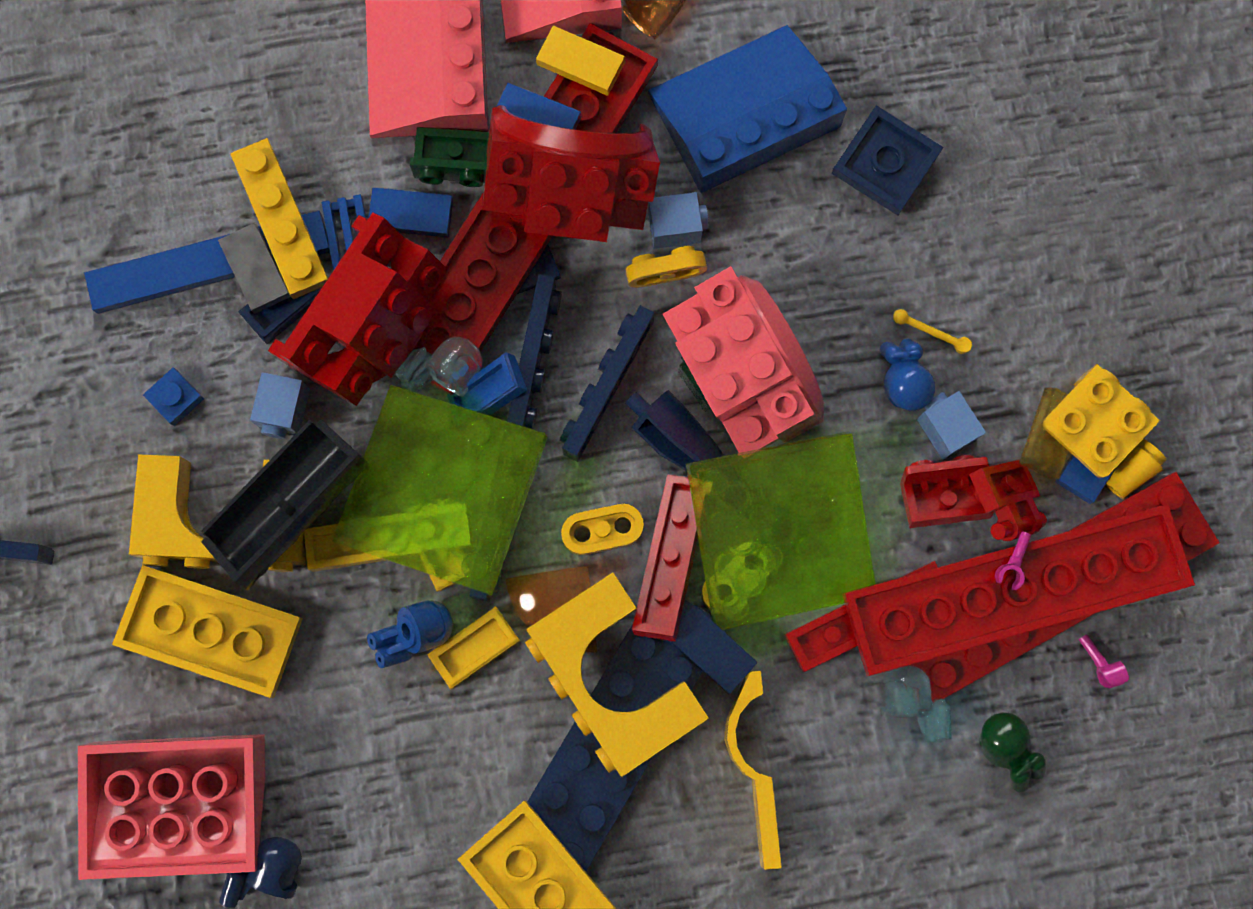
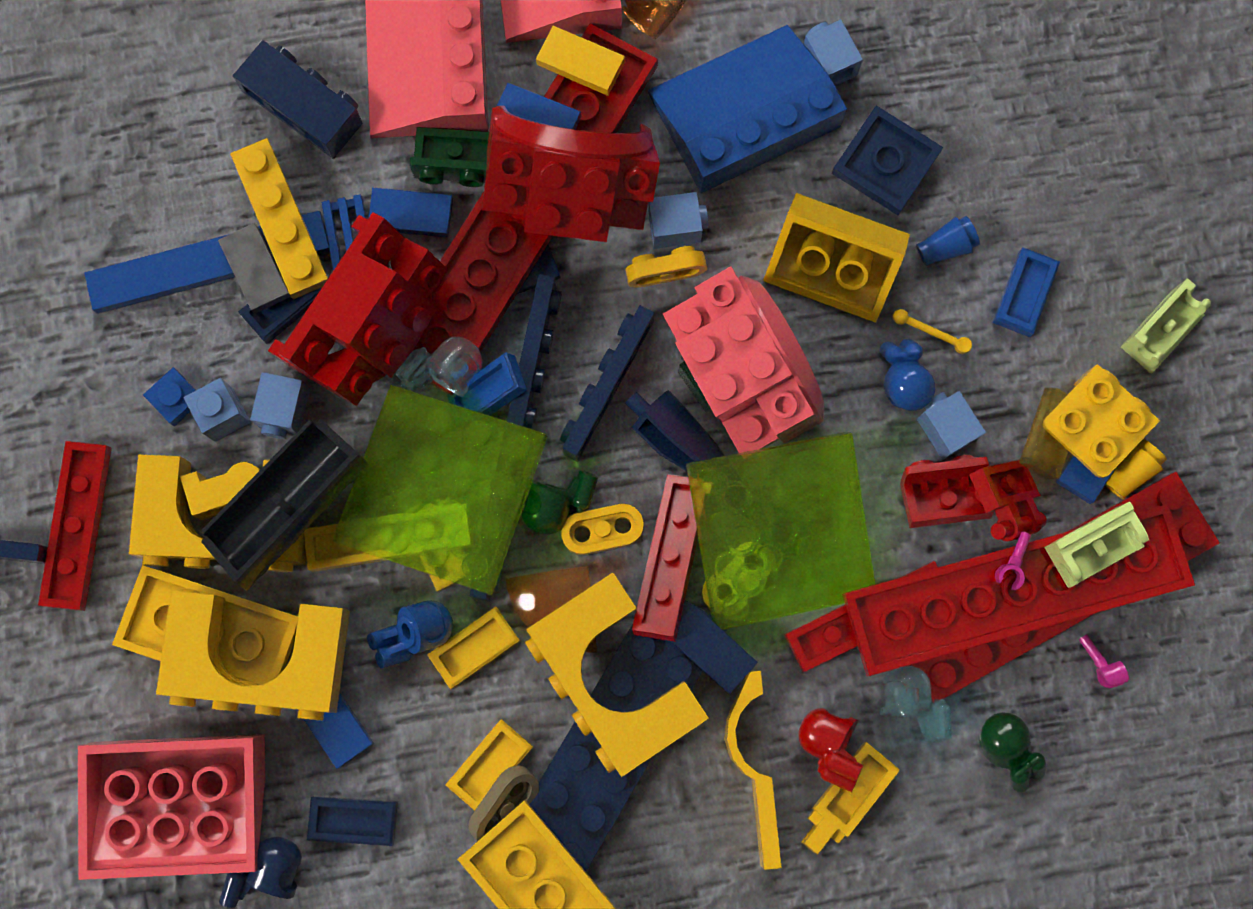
(75, 526): none -> red plate
(194, 669): none -> yellow arch
(211, 495): none -> yellow leg
(217, 409): none -> medium blue brick
(299, 98): none -> dark blue brick
(340, 734): none -> blue tile
(352, 821): none -> dark blue tile
(494, 755): none -> yellow tile
(504, 796): none -> dark tan plate
(550, 505): none -> dark green piece
(827, 739): none -> red piece
(834, 50): none -> medium blue brick
(836, 257): none -> yellow slope
(841, 811): none -> yellow hinge
(949, 241): none -> blue cone
(1026, 292): none -> blue tile
(1097, 544): none -> yellowish green hinge
(1166, 327): none -> yellowish green hinge

